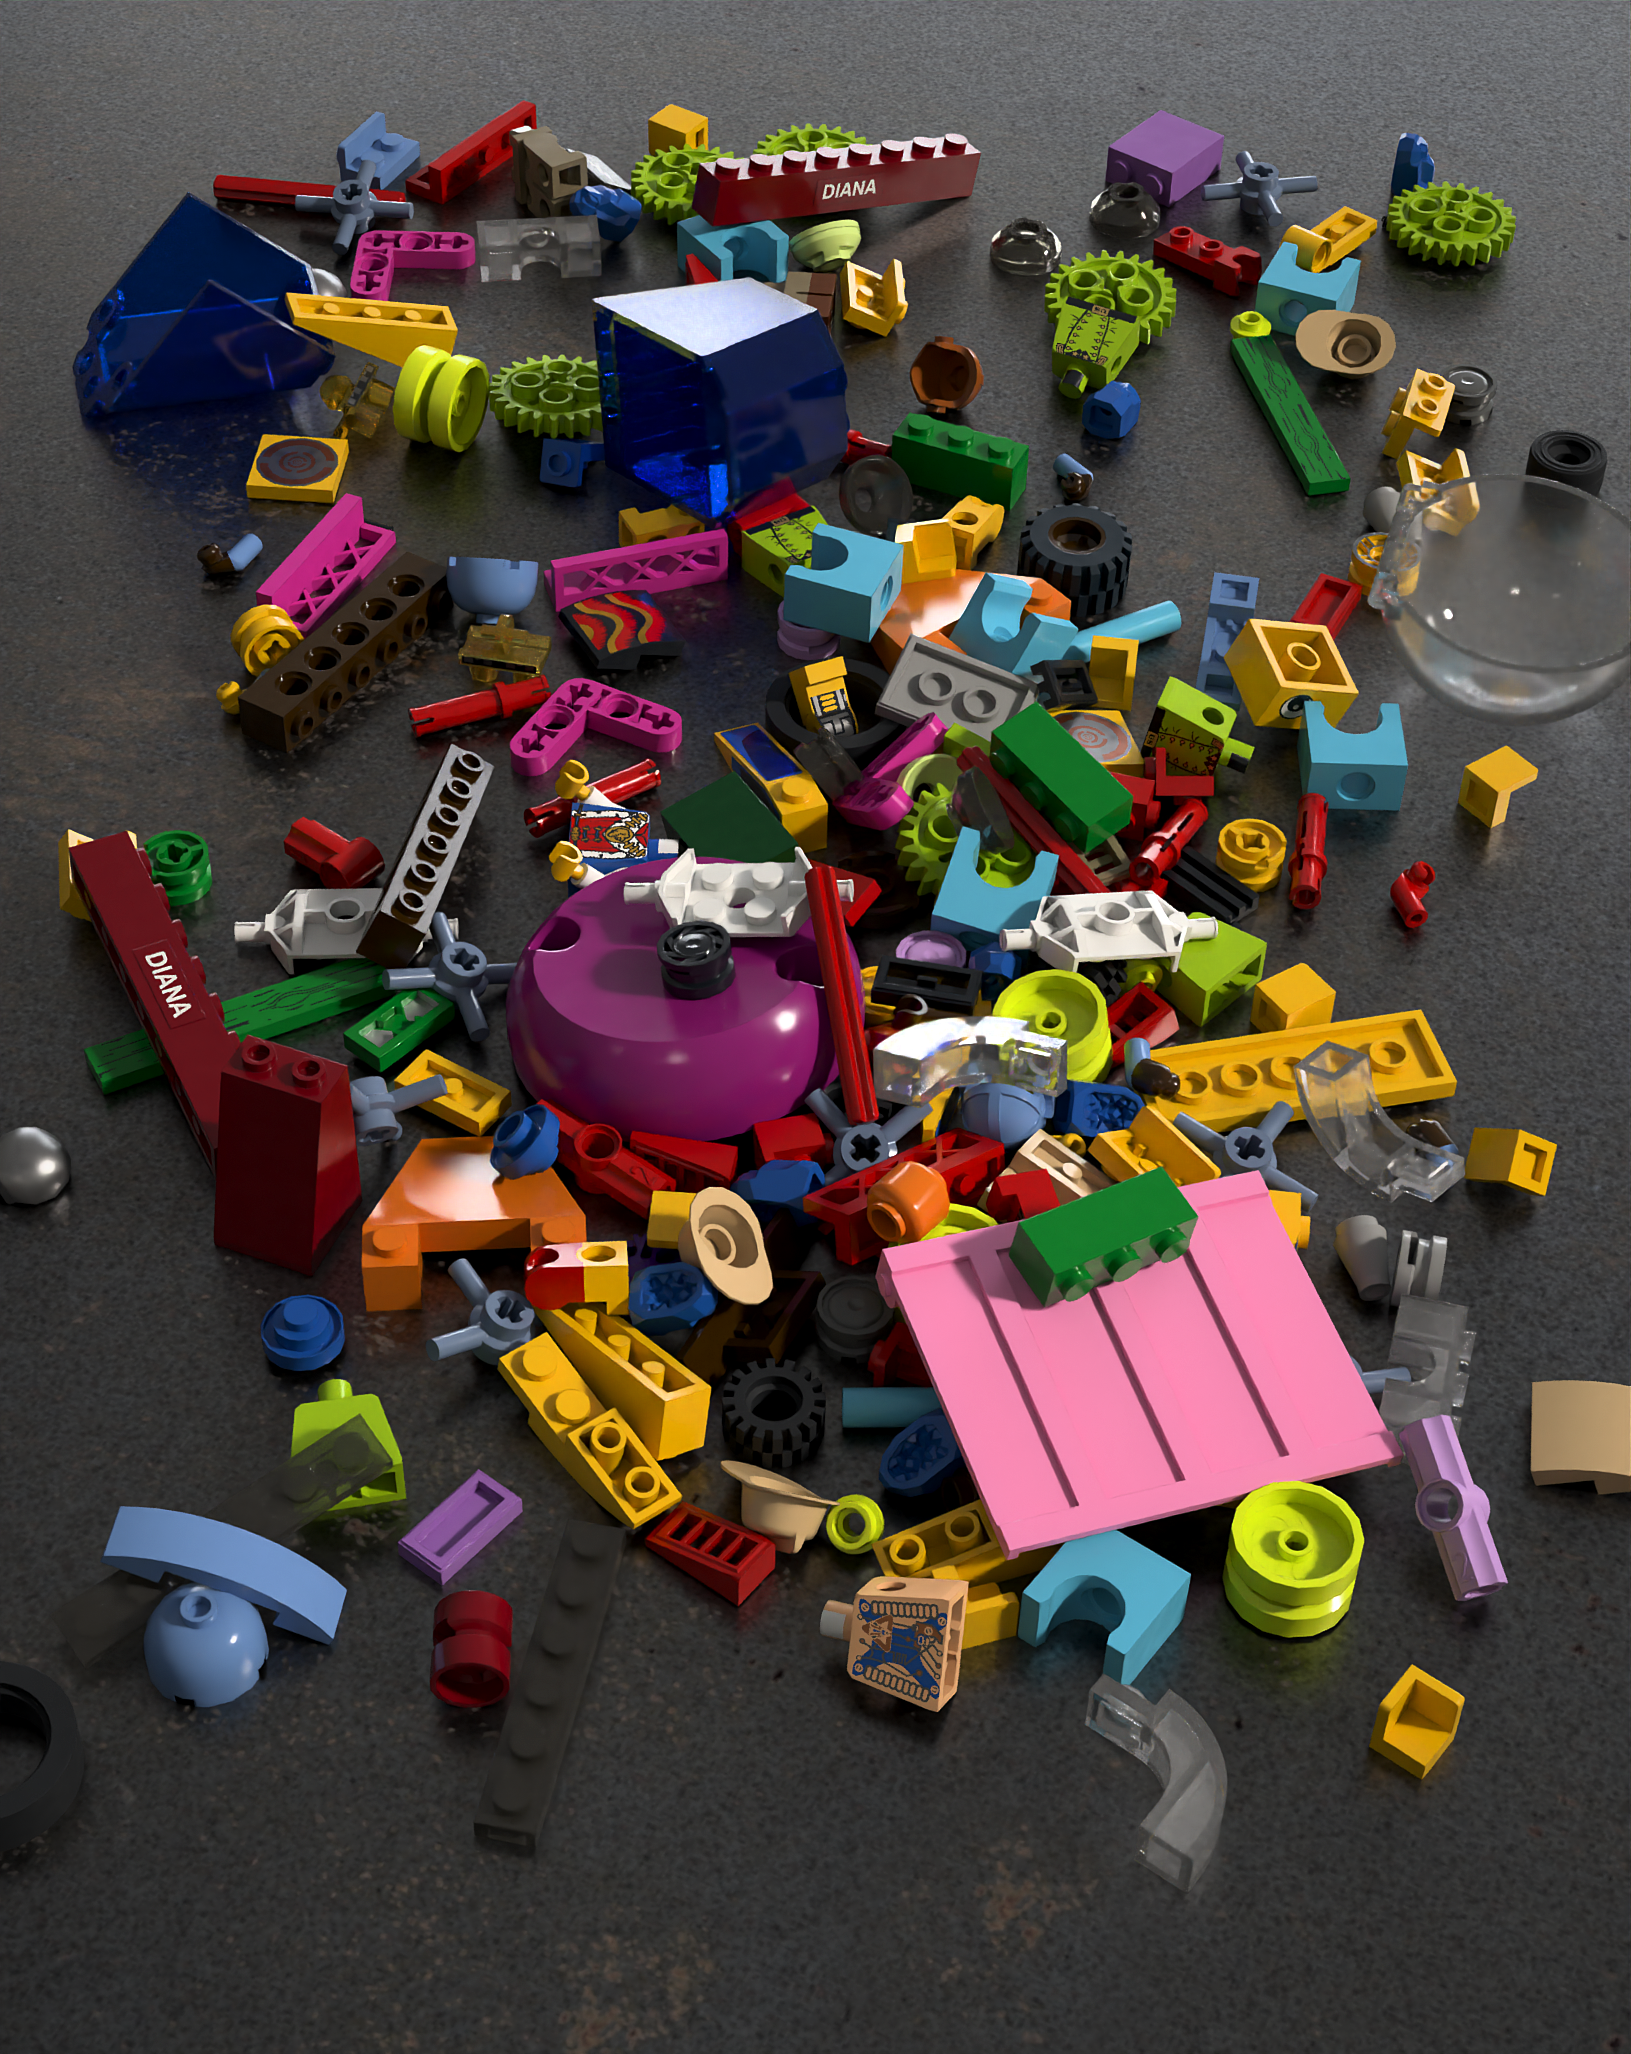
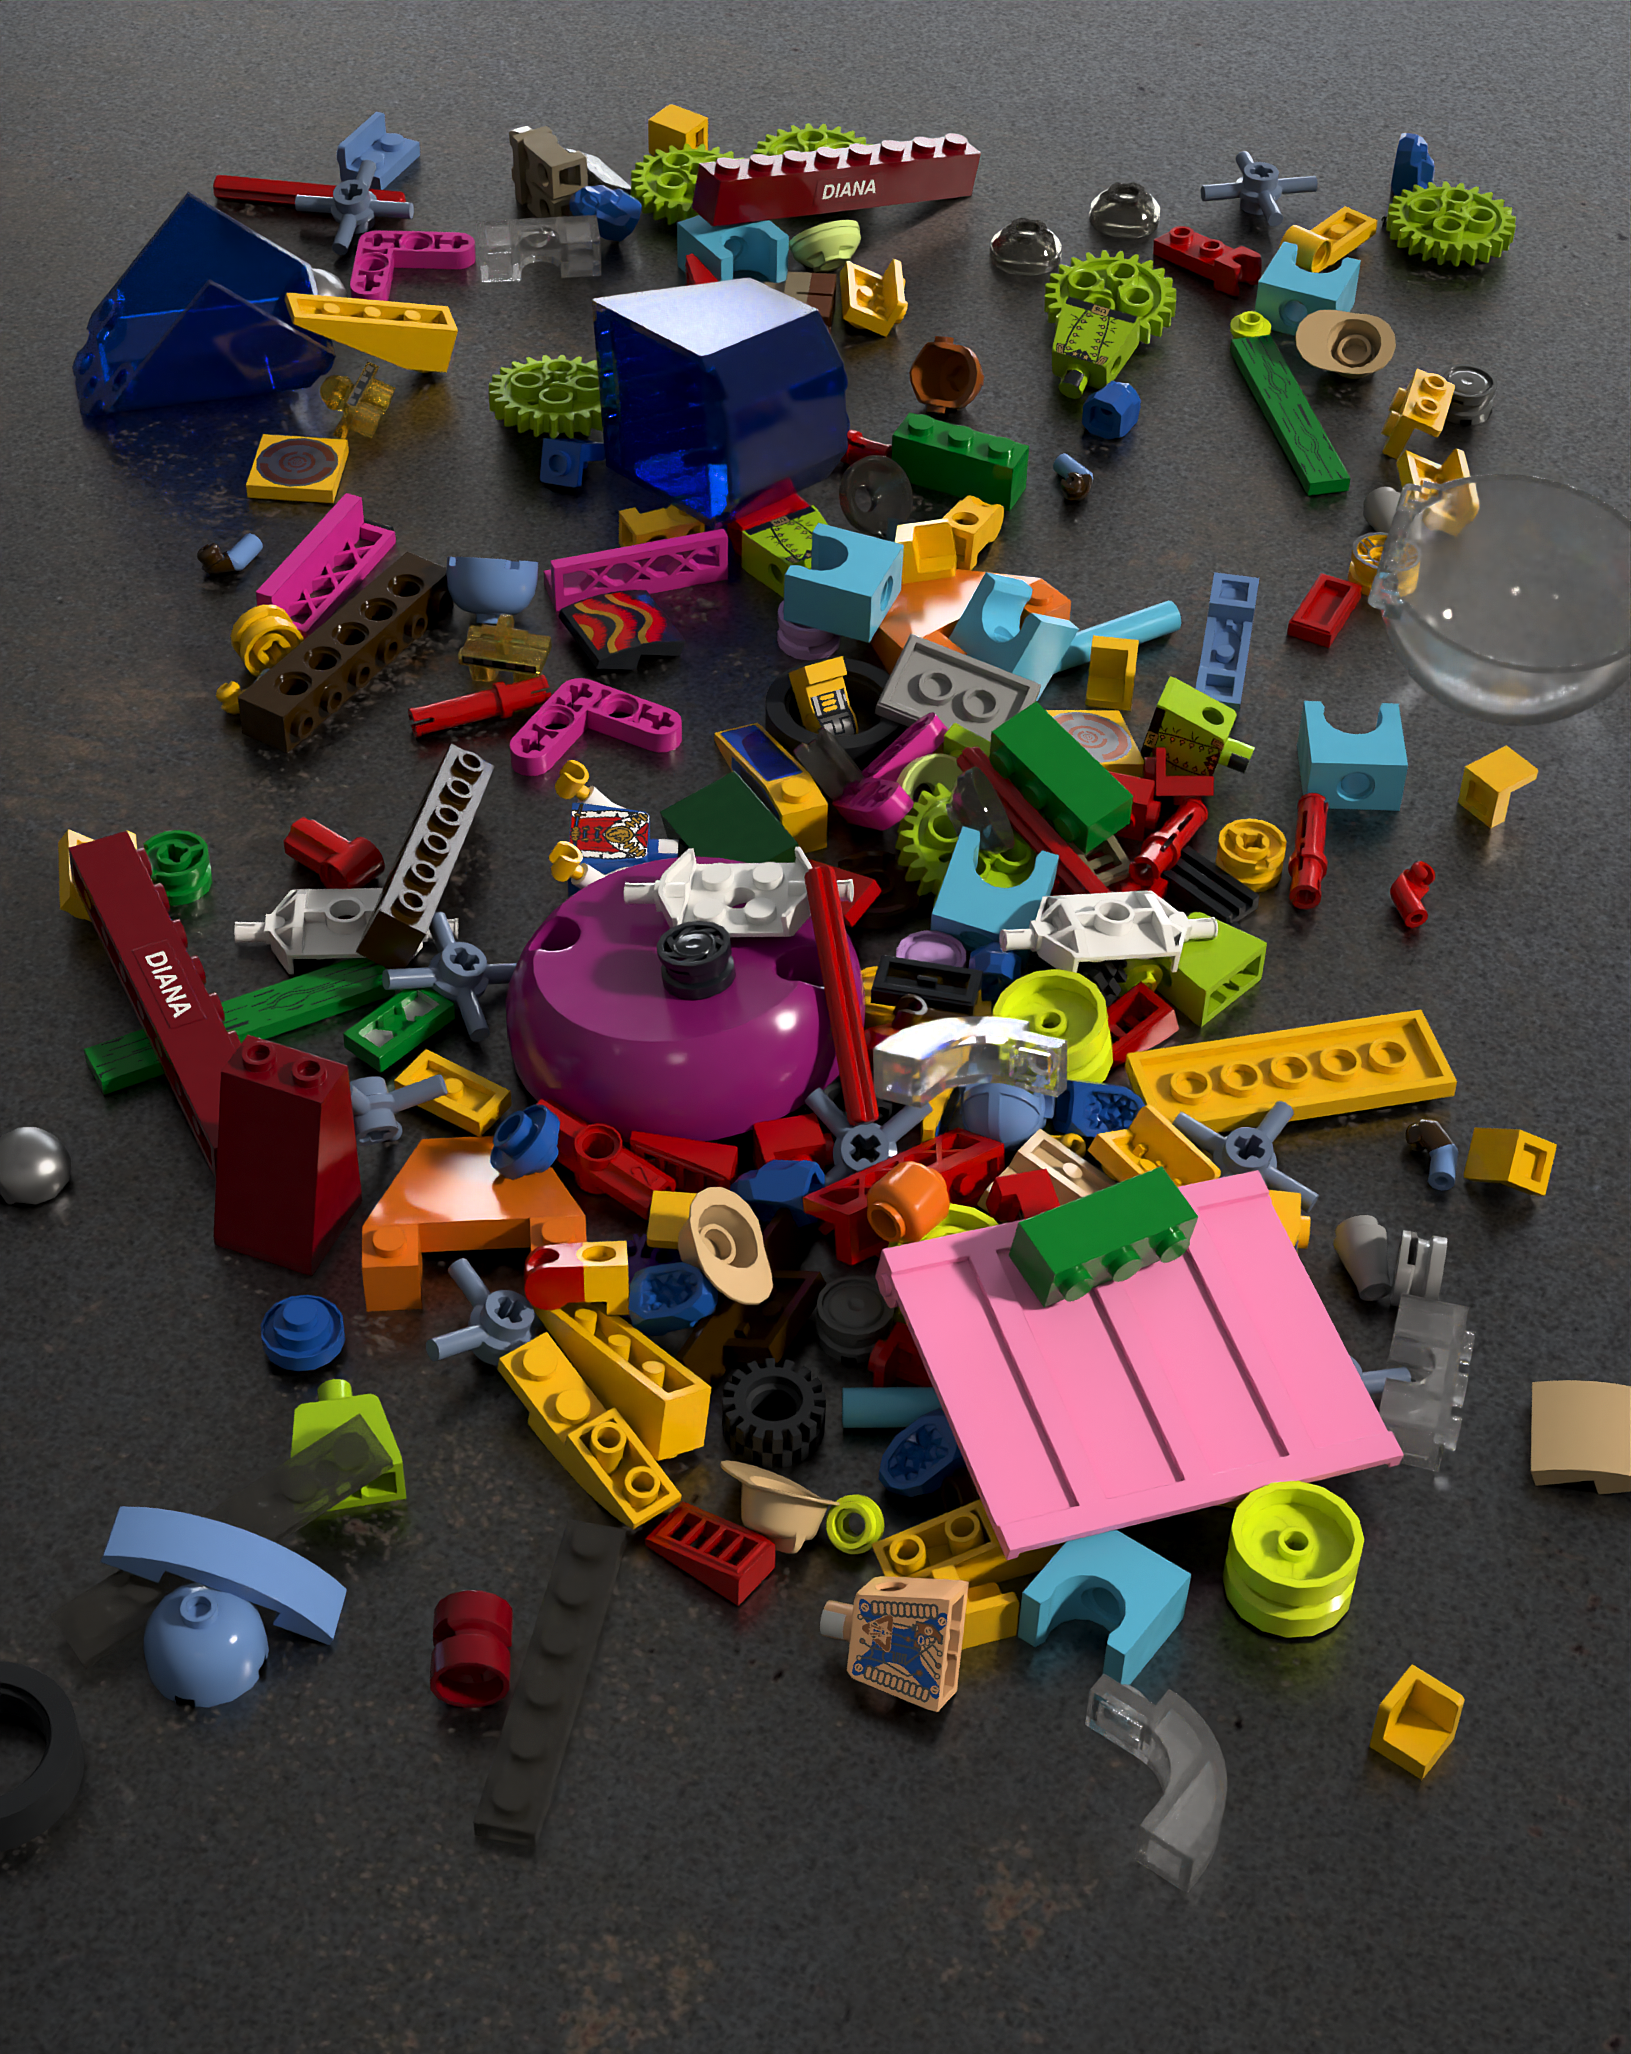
(441, 398): neon yellow wheel -> none
(460, 1527): medium lavender tile -> none
(471, 157): red fence -> none
(615, 787): red pin -> none
(1055, 687): black tile -> none
(1077, 554): black wheel -> none
(1146, 1074): dark brown arm -> none
(1165, 157): medium lavender brick -> none
(1287, 664): yellow brick -> none
(1292, 1000): yellow panel -> none
(1360, 1136): clear arch -> none
(1466, 1539): lavender piece -> none
(1568, 459): black tyre -> none

